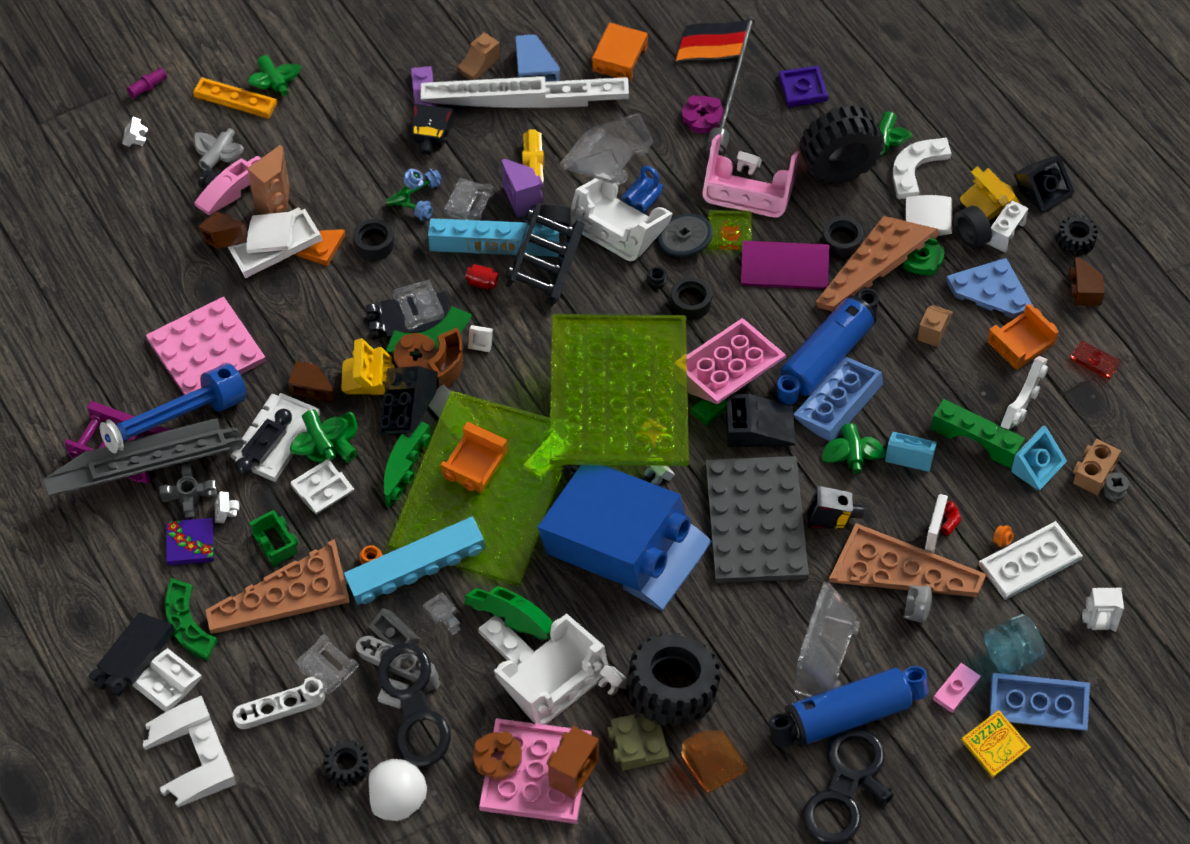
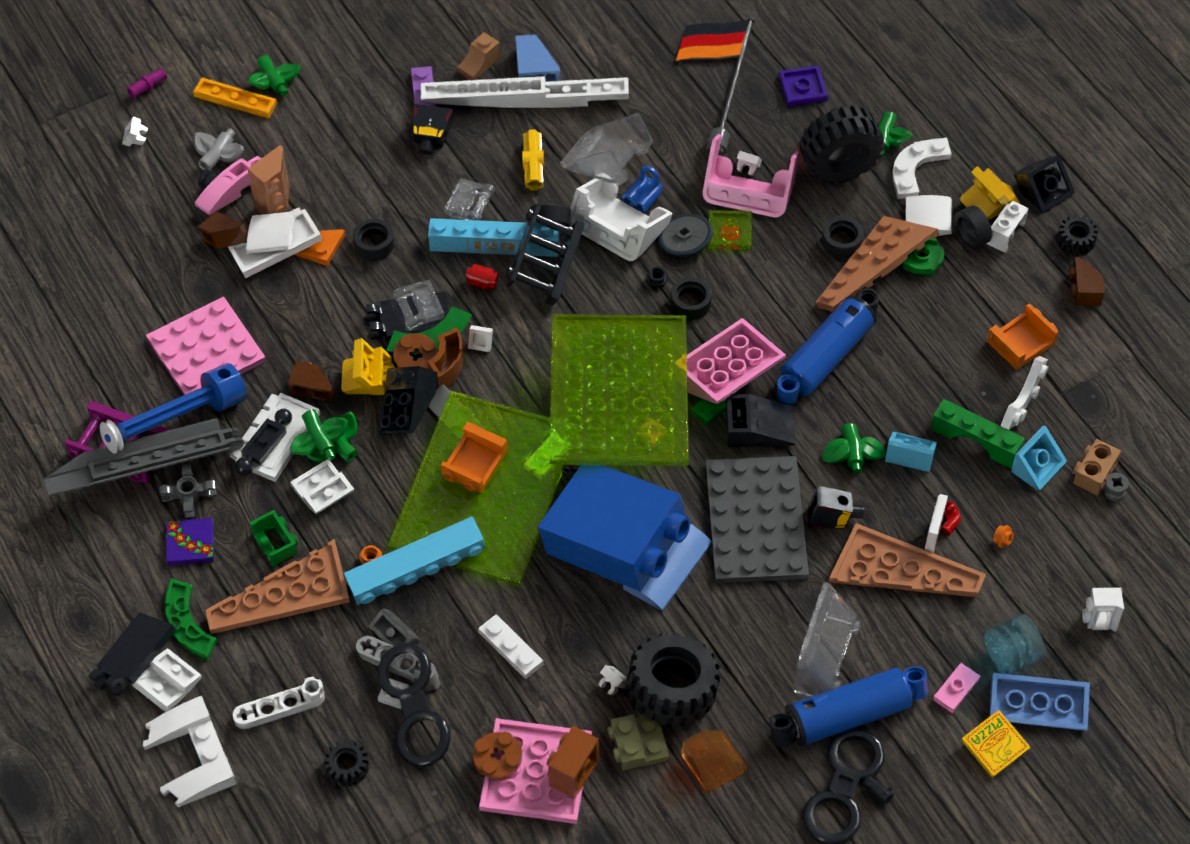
(224, 507): white tile -> none
(317, 666): clear plate -> none
(396, 789): white cylinder -> none
(400, 464): green slope -> none
(413, 180): medium blue plant -> none
(442, 610): clear plate -> none
(519, 612): green slope -> none
(521, 186): medium lavender slope -> none
(555, 672): white windscreen -> none
(619, 51): orange panel -> none
(661, 472): white tile -> none
(705, 104): magenta plate -> none
(785, 265): magenta slope -> none
(839, 398): medium blue slope -> none
(918, 603): light grey hair -> none
(934, 325): medium nougat slope -> none
(991, 288): medium blue plate -> none
(1030, 560): white tile -> none
(1095, 360): clear red plate -> none

